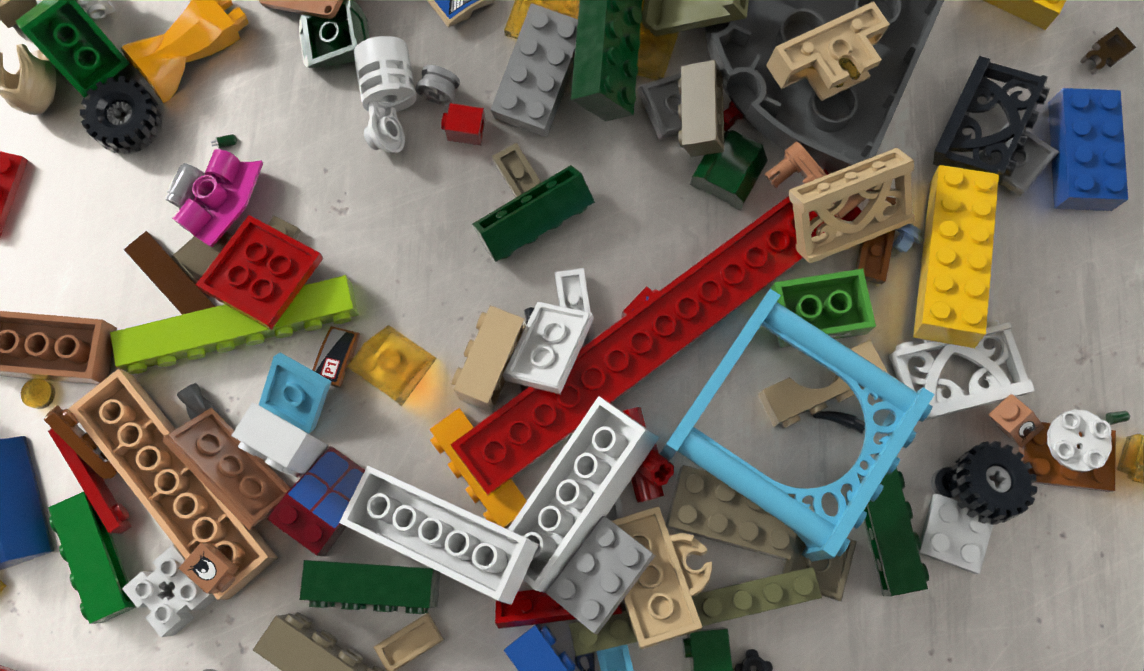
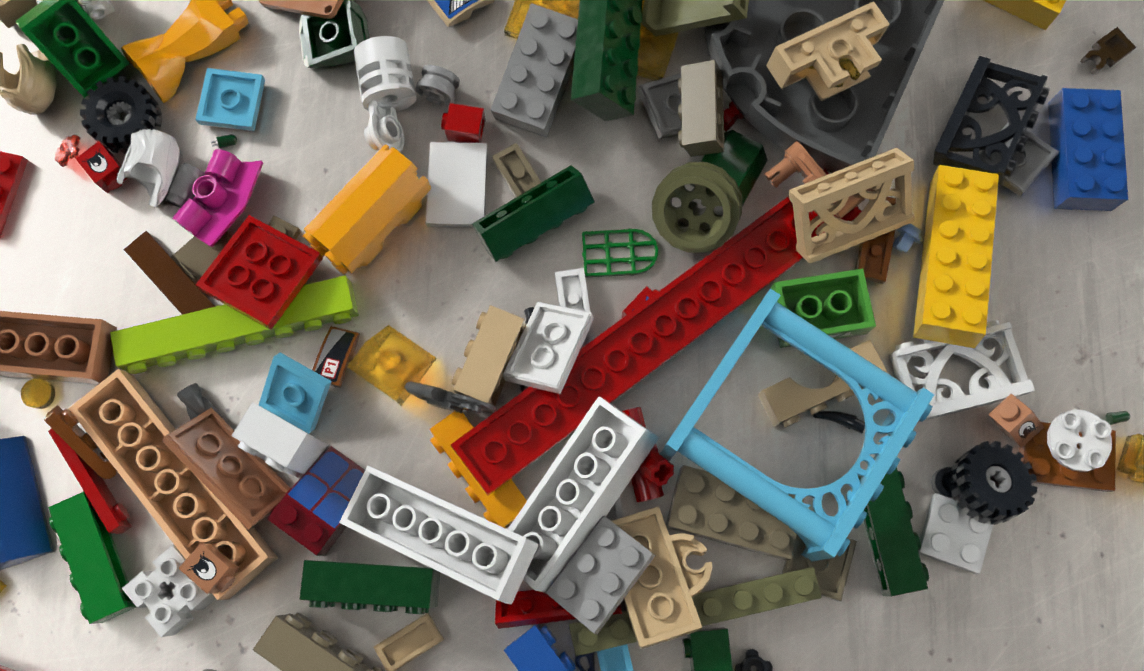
(67, 150): none -> clear red plant
(101, 166): none -> red brick
(152, 162): none -> white hair
(230, 99): none -> medium azure plate
(367, 210): none -> light orange brick
(447, 400): none -> dark grey piece
(457, 184): none -> white tile
(632, 259): none -> green window
(707, 181): none -> olive wheel

